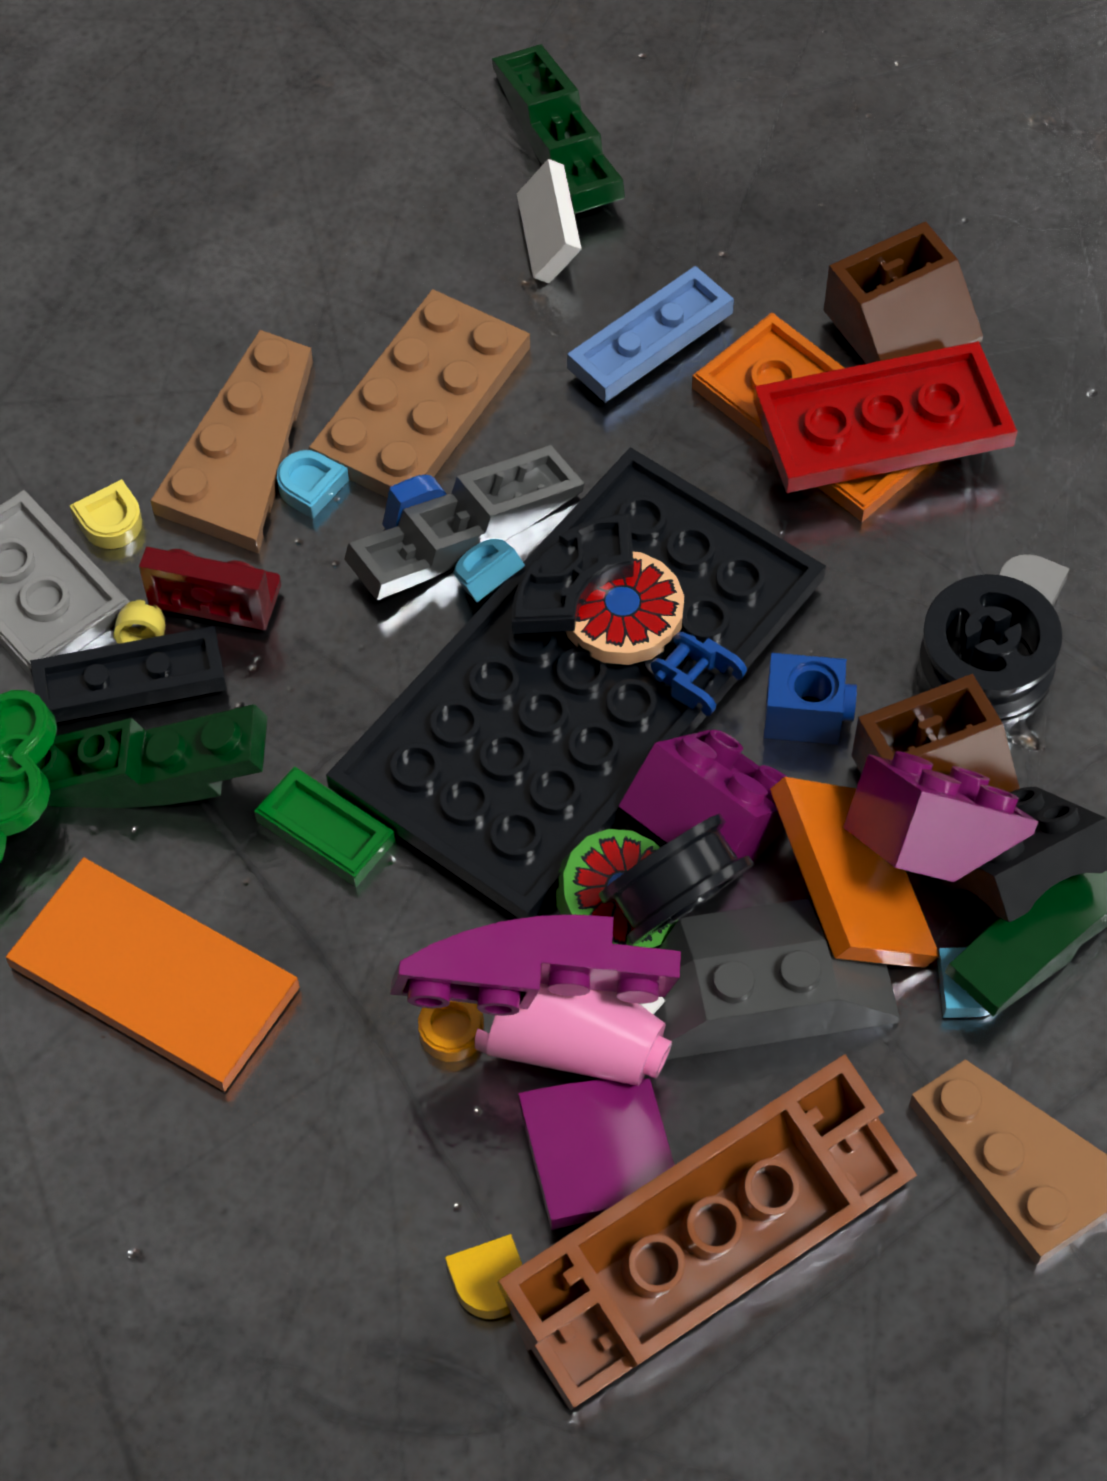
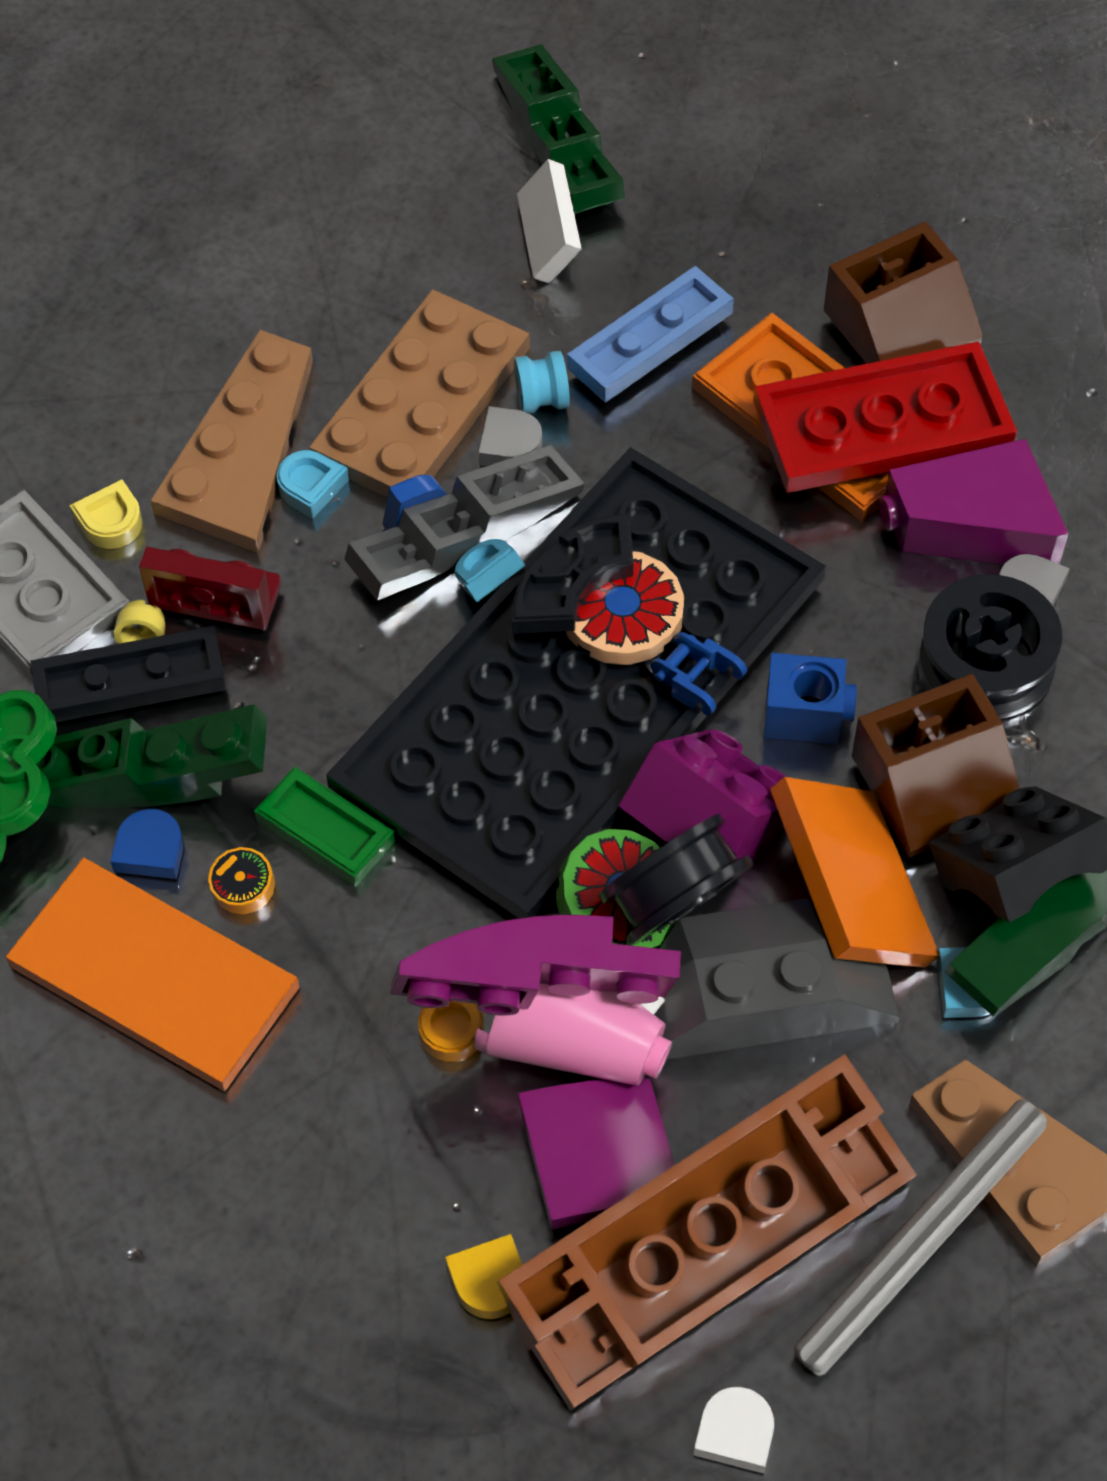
(148, 845): none -> blue tile
(241, 880): none -> tile
(508, 435): none -> light grey tile
(541, 382): none -> medium azure wheel
(736, 1429): none -> white tile
(920, 1237): none -> light grey axle
(933, 819): magenta slope -> none
(975, 507): none -> magenta slope

